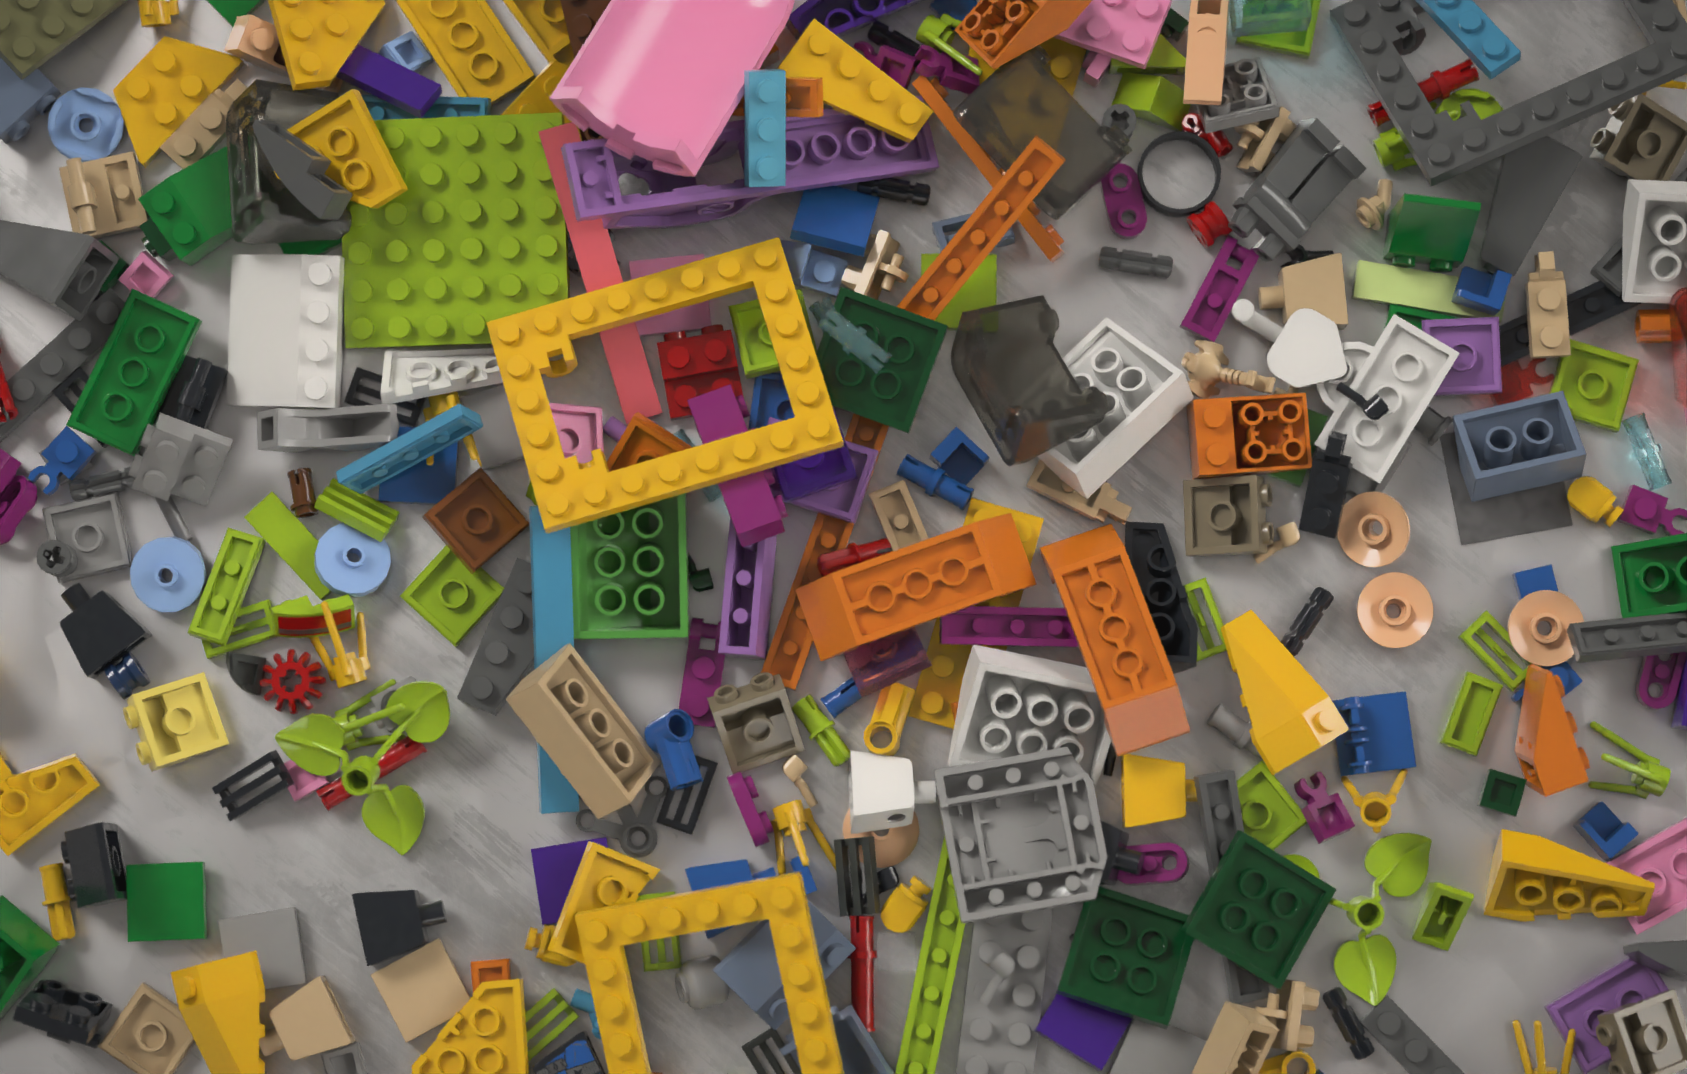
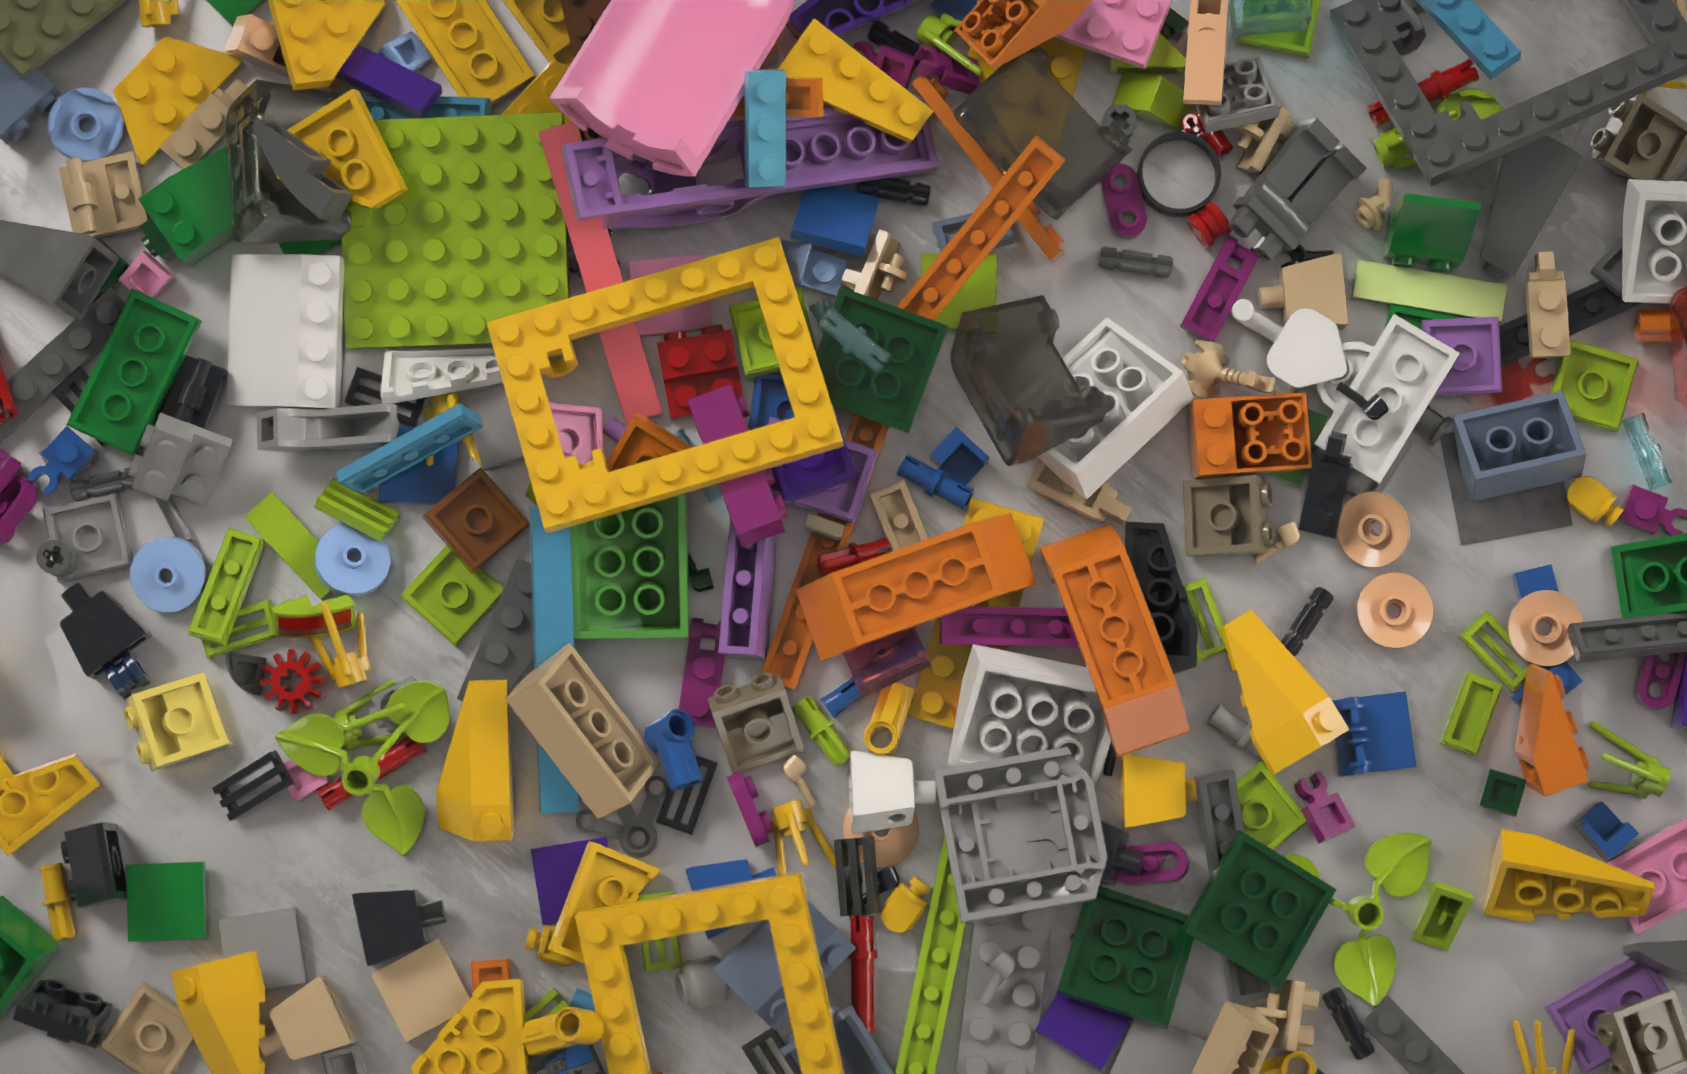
(302, 493): reddish brown pin -> none
(477, 775): none -> yellow wedge
(561, 1031): none -> yellow piece
(808, 881): blue tile -> none
(824, 528): none -> dark tan tile
(1095, 66): bright pink plate -> none
(1375, 806): yellow plant -> none
(1481, 290): blue panel -> none

